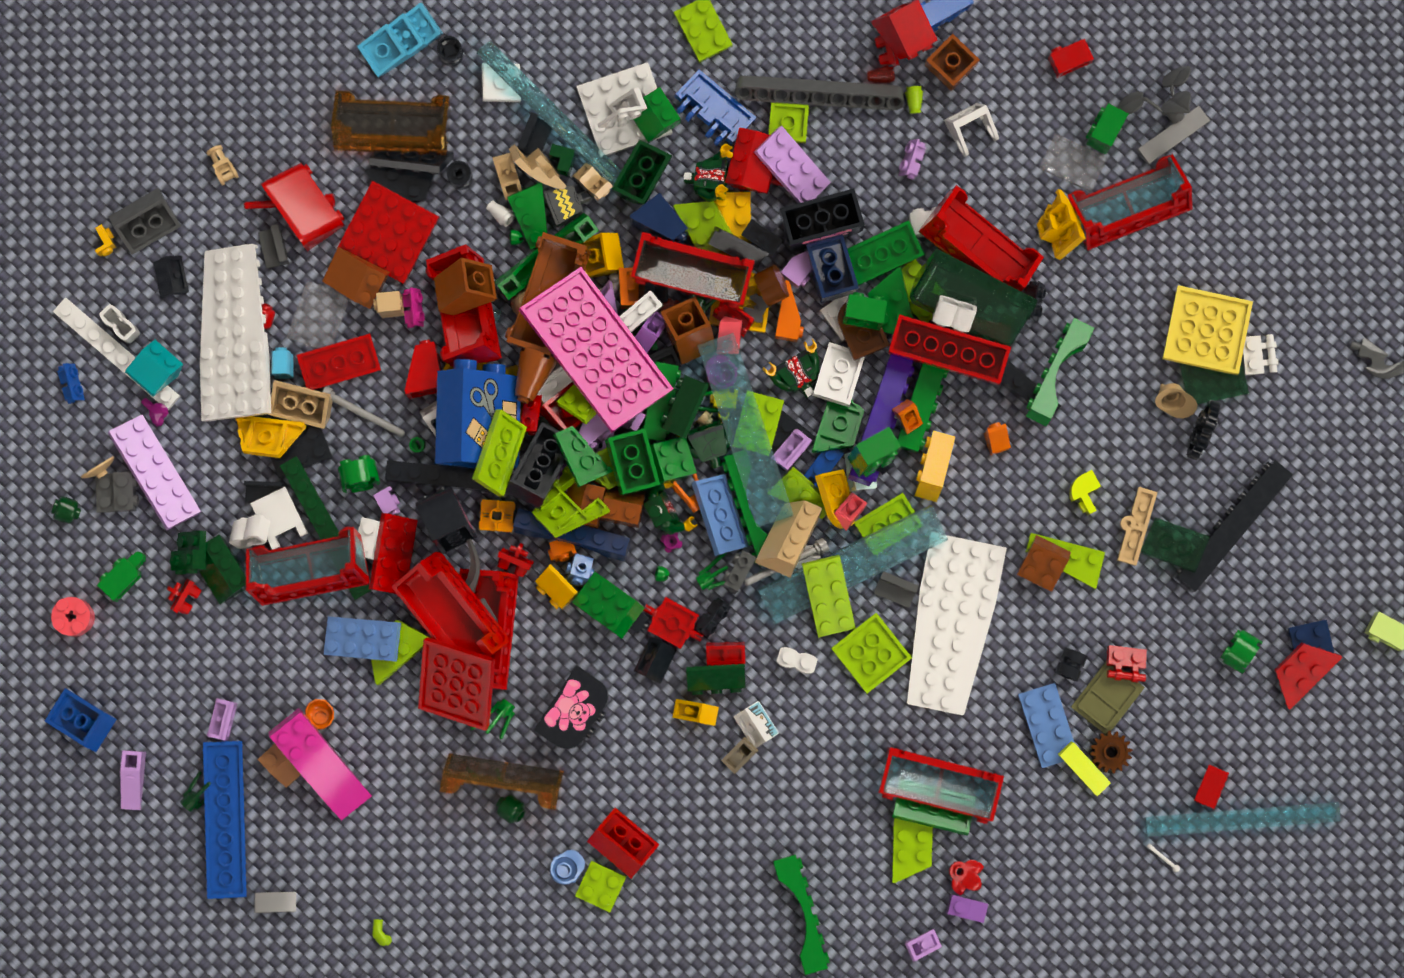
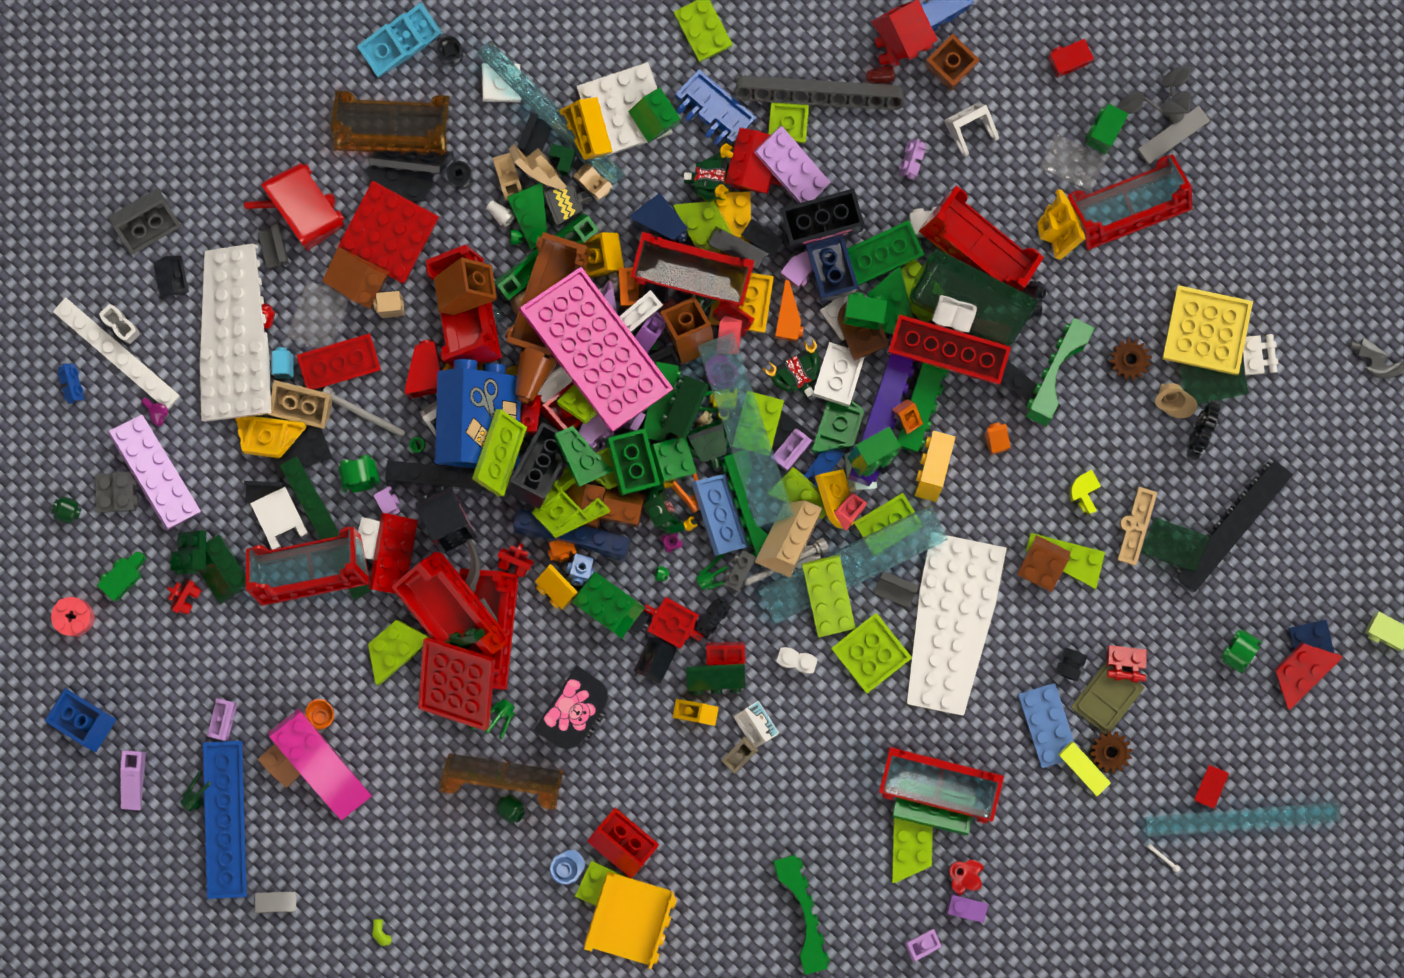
(99, 470): tan dish -> none
(106, 236): yellow bracket -> none
(154, 368): teal slope -> none
(223, 168): tan connector -> none
(249, 531): white brick -> none
(362, 638): medium blue plate -> none
(413, 299): dark pink hinge -> none
(465, 639): none -> dark green plate
(503, 507): light orange piece -> none
(588, 126): none -> yellow wedge
(624, 108): white bracket -> none
(630, 919): none -> yellow panel
(641, 173): dark green slope -> none
(759, 309): dark grey piece -> none
(771, 285): reddish brown piece -> none
(914, 98): lime cone -> none
(1139, 355): none -> reddish brown gear

